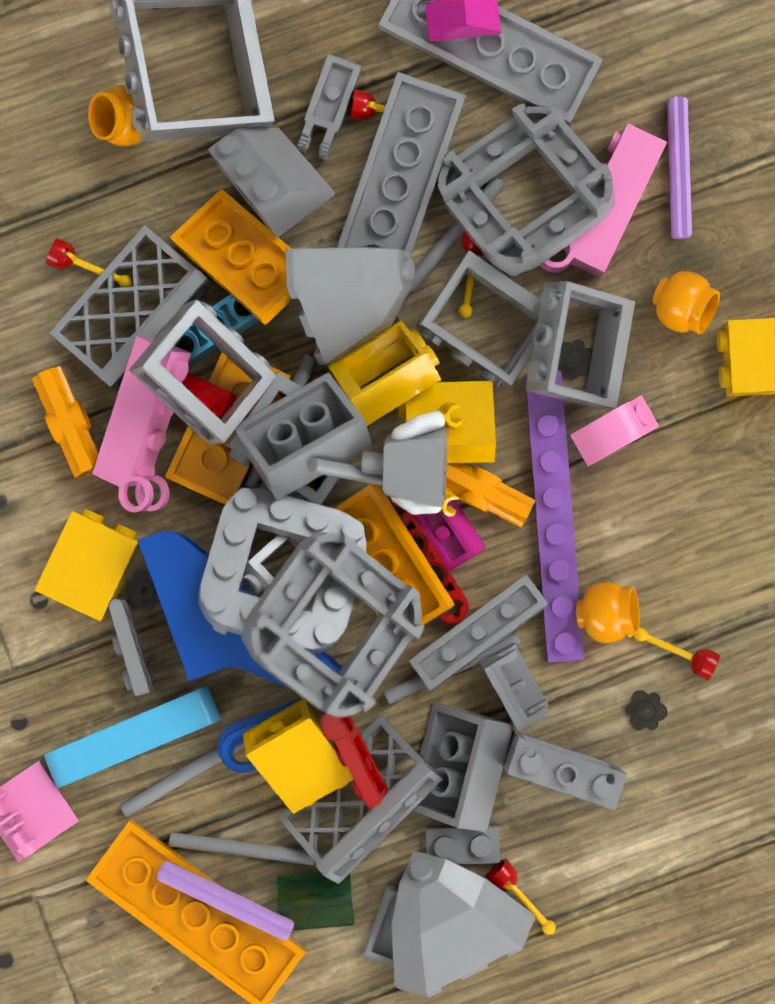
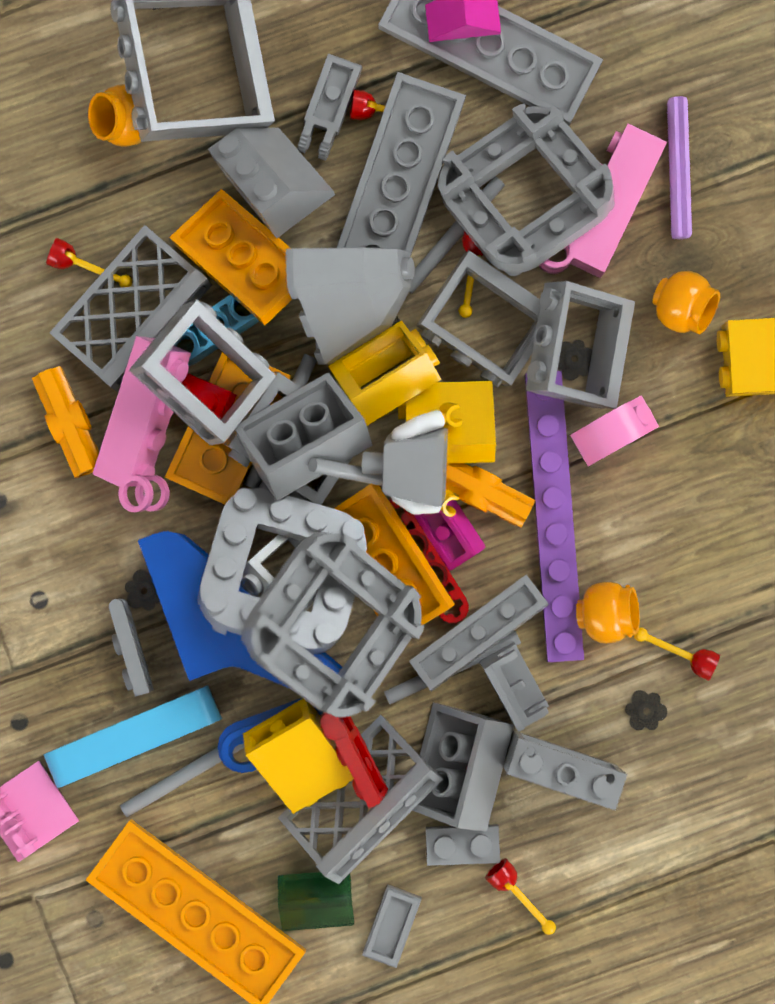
(89, 564): yellow brick -> none
(225, 900): lavender axle -> none
(240, 848): light grey bar -> none
(450, 925): light grey brick -> none

